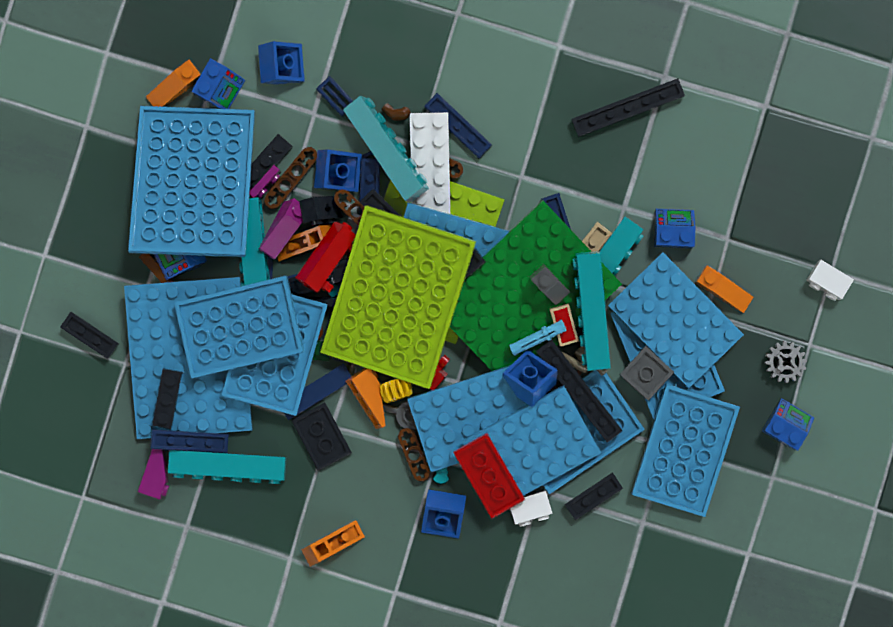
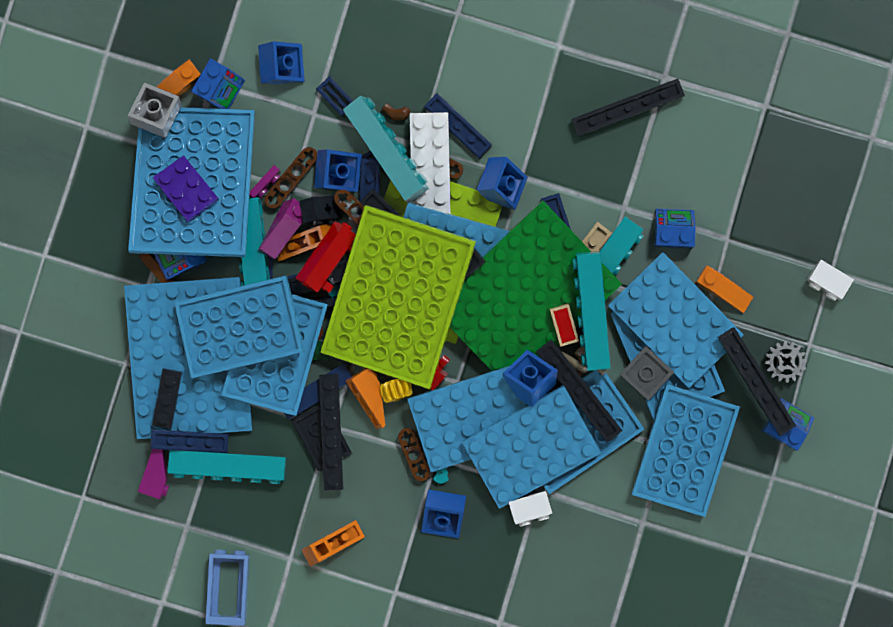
(89, 335): black plate -> none
(154, 110): none -> light grey brick
(185, 188): none -> dark purple plate
(215, 560): none -> medium blue piece
(268, 157): black plate -> none
(331, 432): none -> black plate
(403, 414): dark grey piece -> none
(489, 475): red tile -> none
(502, 182): none -> blue slope
(538, 337): medium azure pin -> none
(549, 284): dark grey slope -> none
(593, 496): black plate -> none
(756, 381): none -> black plate

